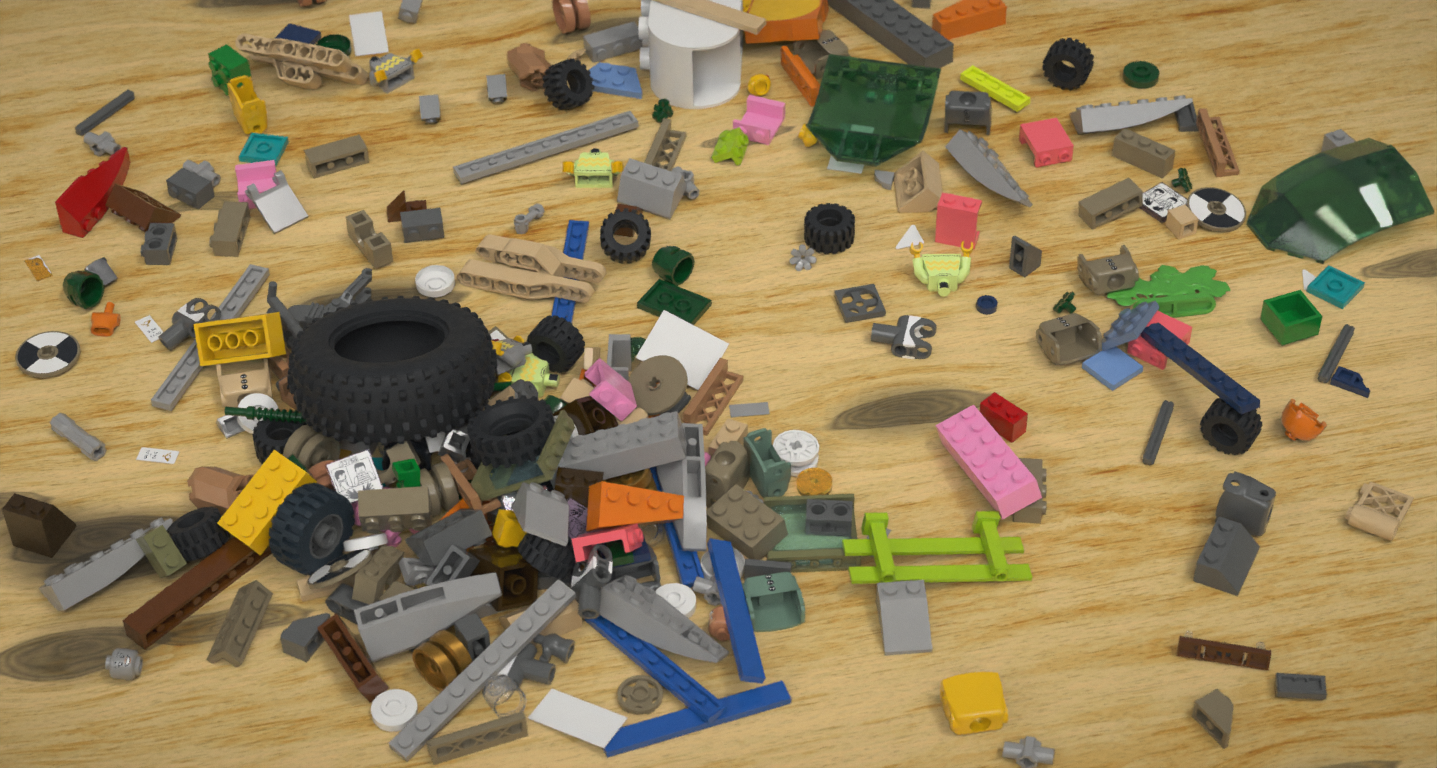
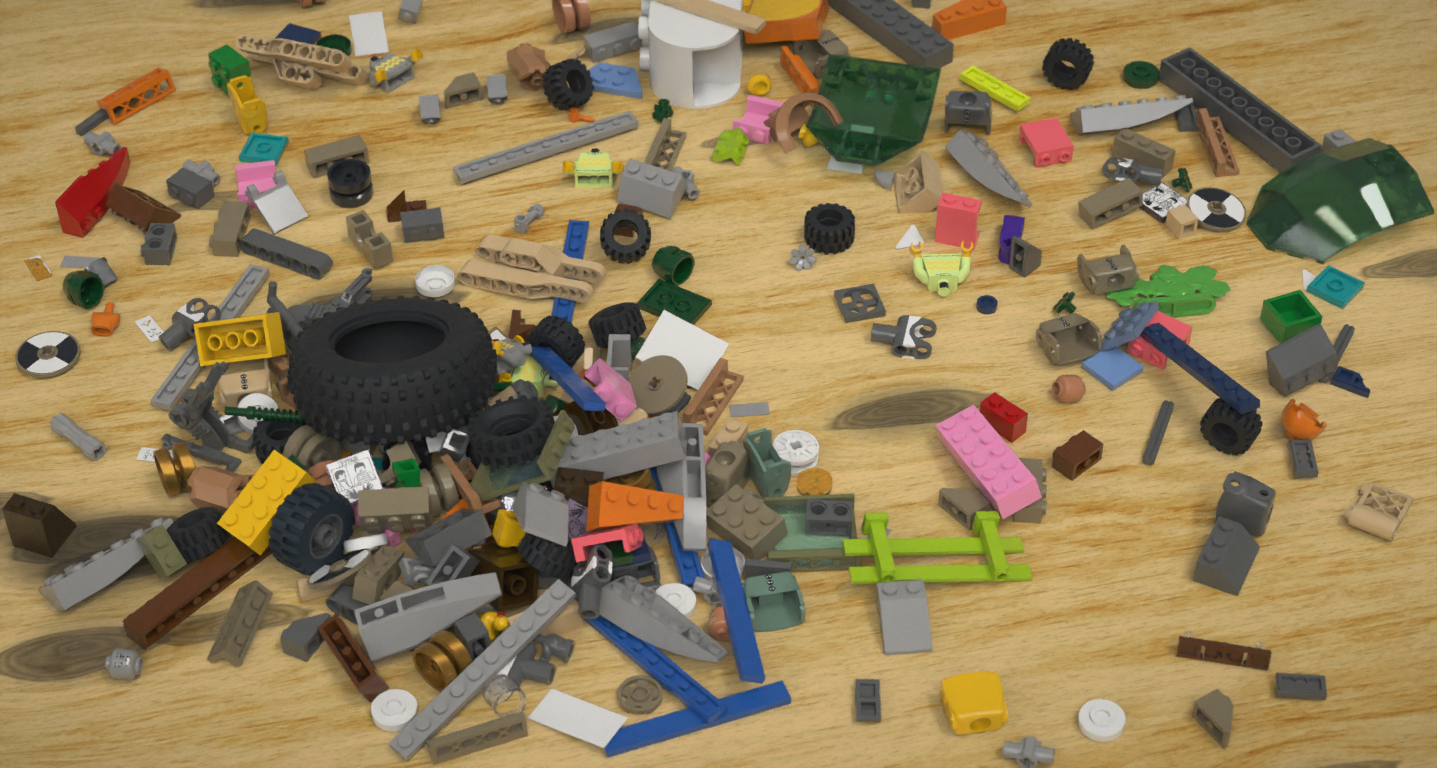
(77, 261): none -> light grey sticker
(133, 89): none -> orange fence
(173, 469): none -> pearl gold wheel
(204, 422): none -> dark grey piece
(286, 253): none -> dark grey beam
(350, 183): none -> black wheel
(463, 90): none -> dark tan slope
(494, 623): none -> yellow animal
(518, 326): none -> reddish brown slope
(567, 379): none -> blue tile
(574, 116): none -> orange hand
(617, 319): none -> black tyre
(793, 116): none -> medium nougat piece
(868, 700): none -> dark grey slope
(962, 504): none -> dark tan slope
(1011, 226): none -> dark purple piece
(1068, 388): none -> nougat head
(1077, 455): none -> reddish brown brick
(1101, 720): none -> white piece
(1142, 172): none -> dark grey connector
(1238, 109): none -> dark grey brick
(1301, 360): none -> dark grey slope
(1303, 459): none -> dark grey plate

